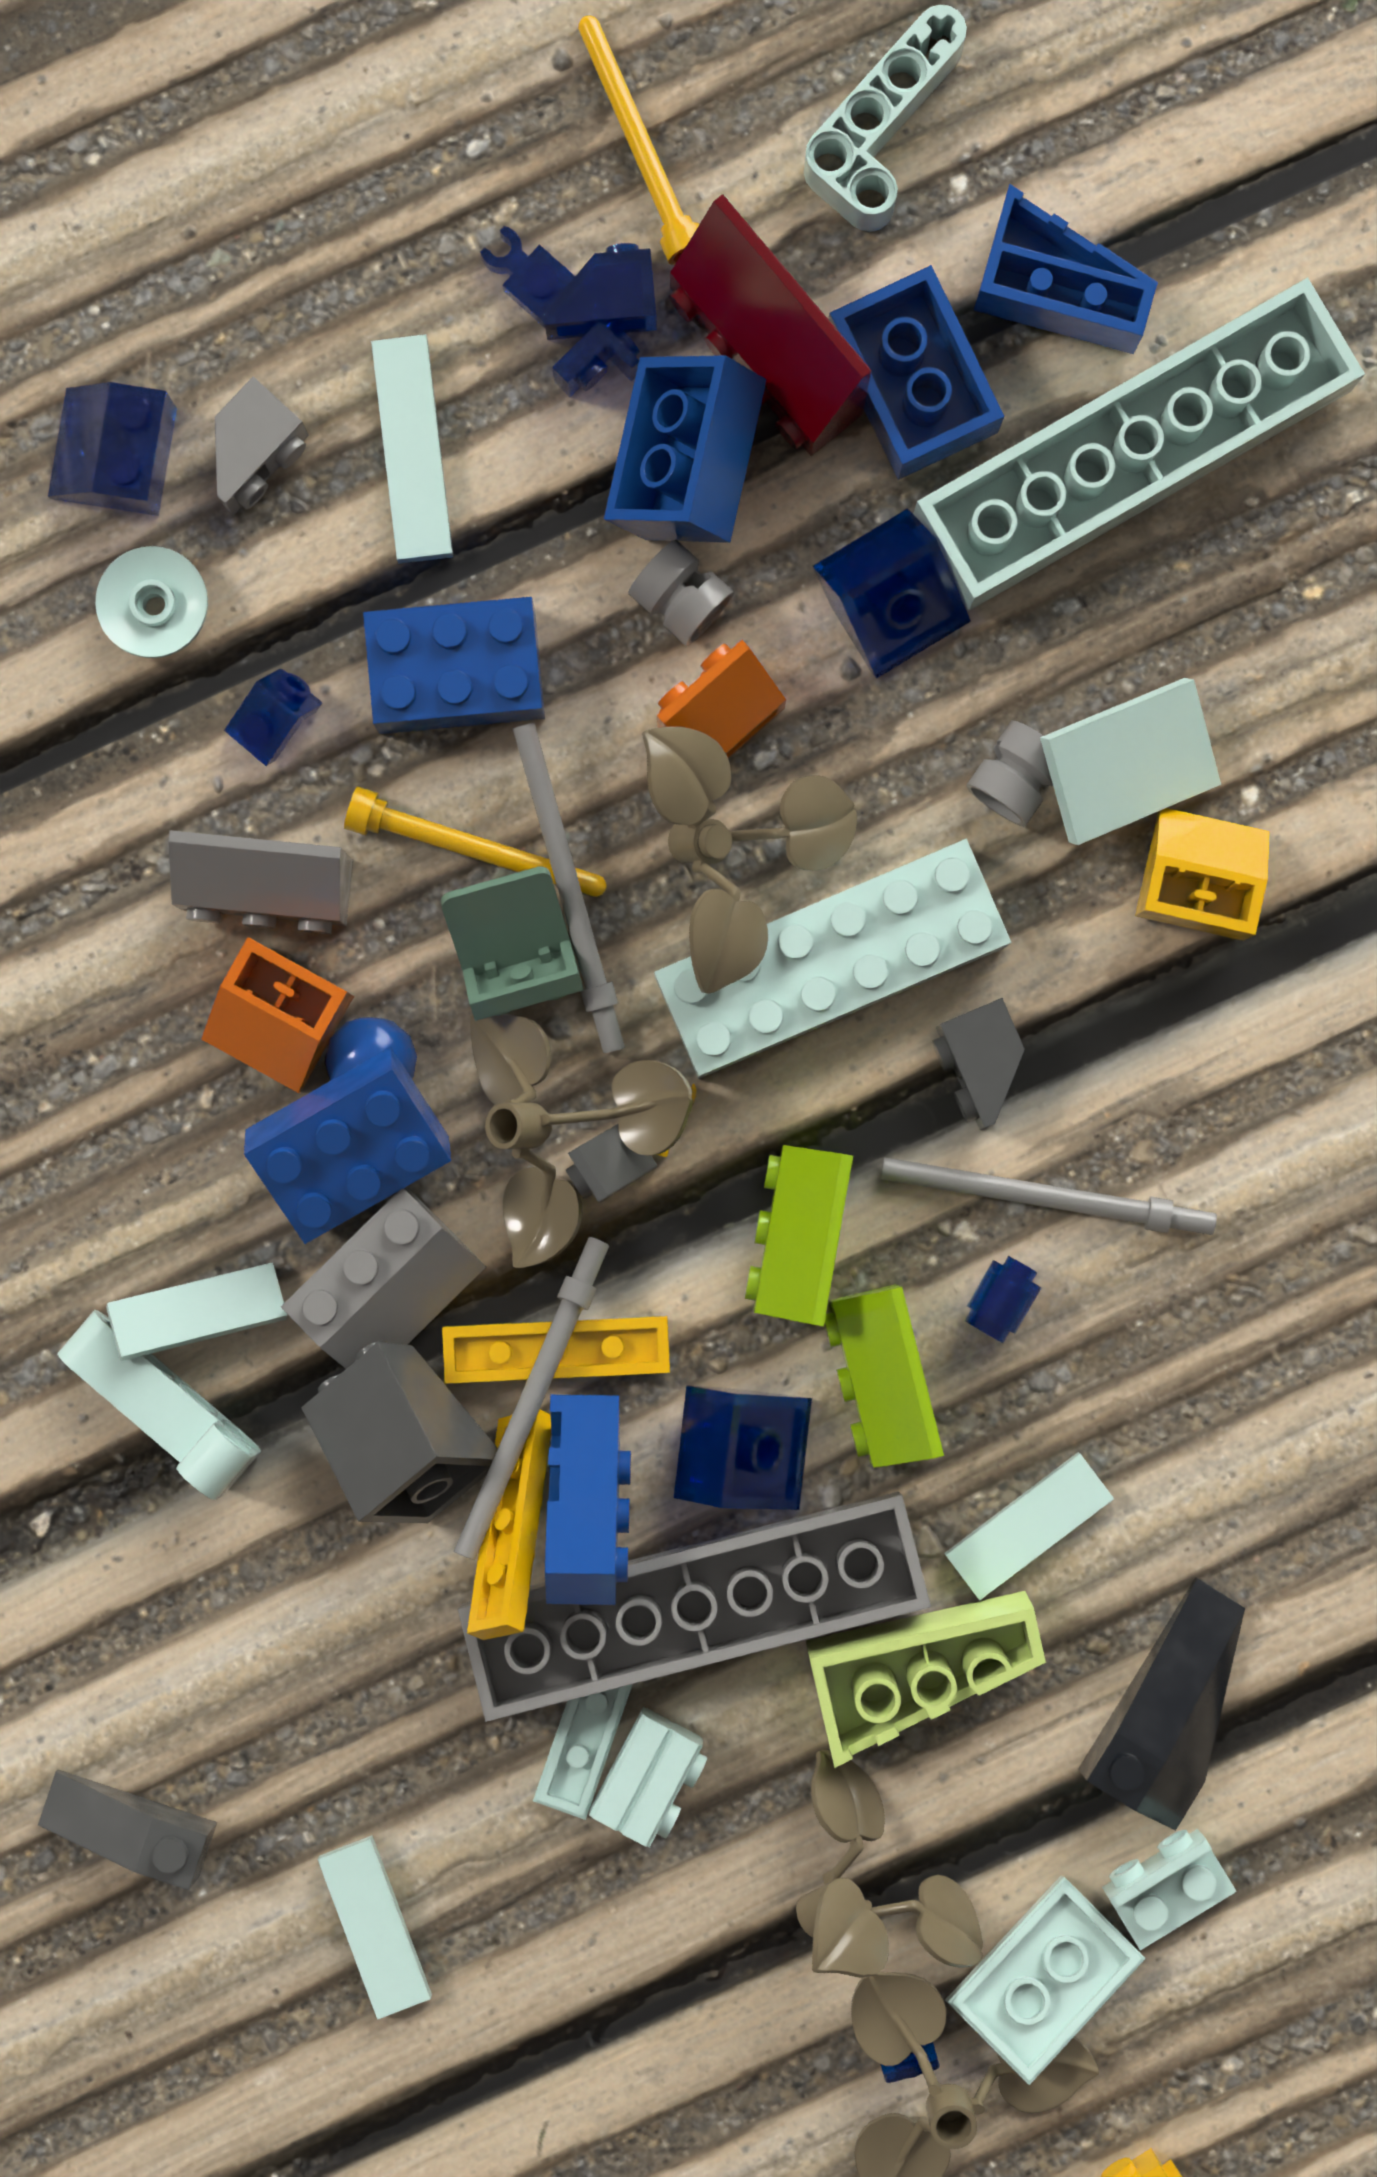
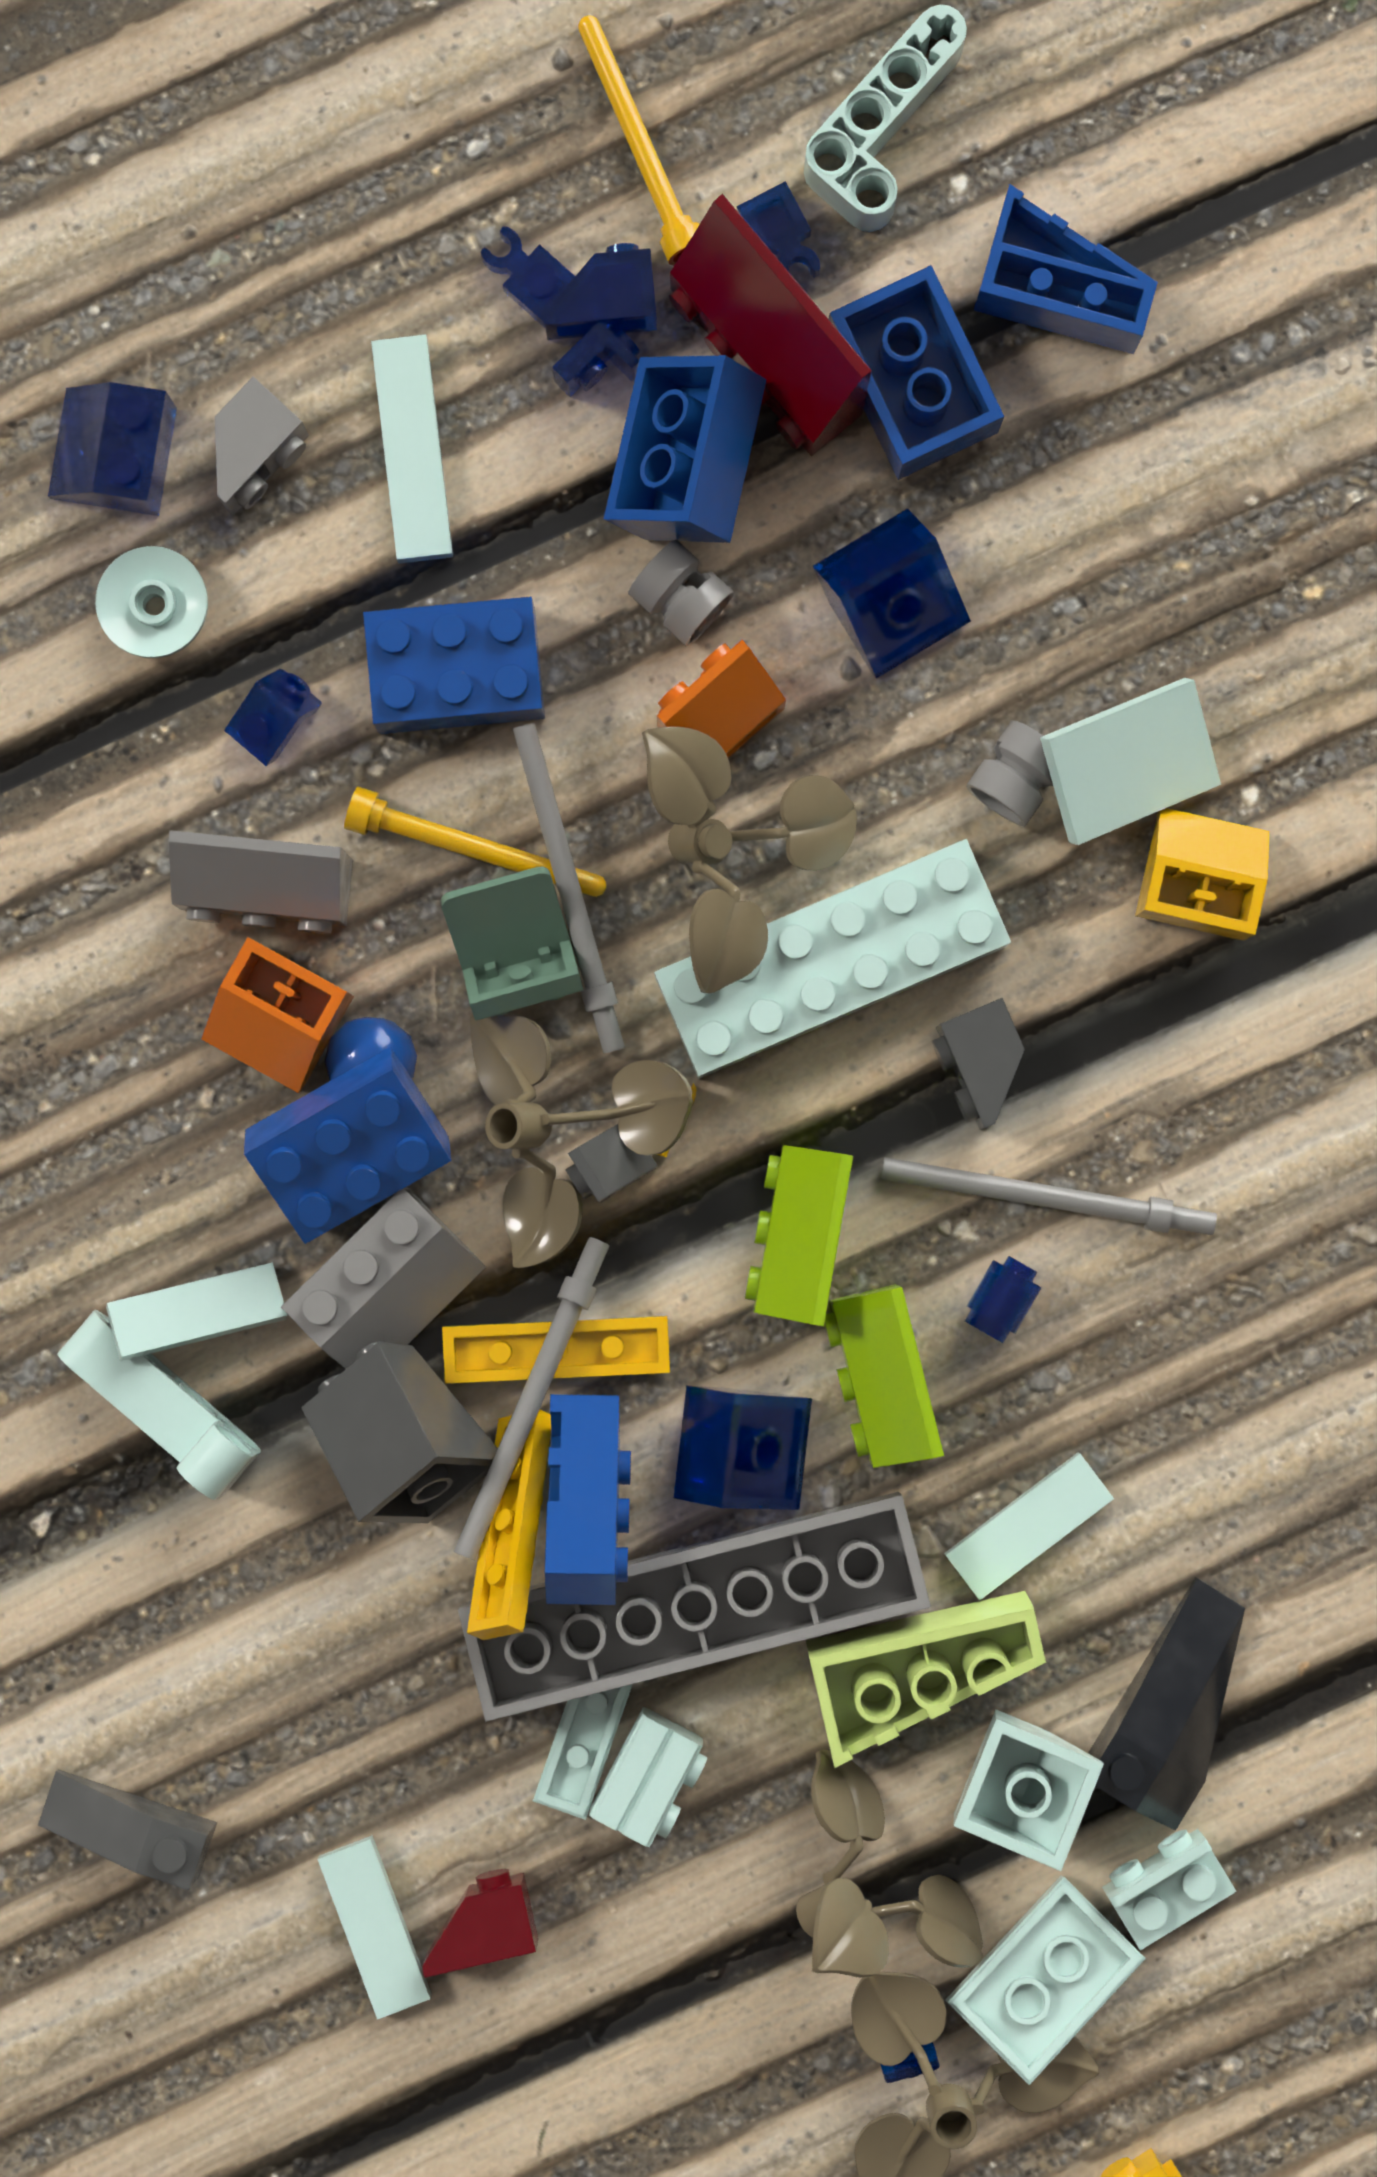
(486, 1926): none -> dark red slope
(781, 226): none -> clear blue plate
(1027, 1790): none -> light aqua slope
(1139, 443): light aqua brick -> none

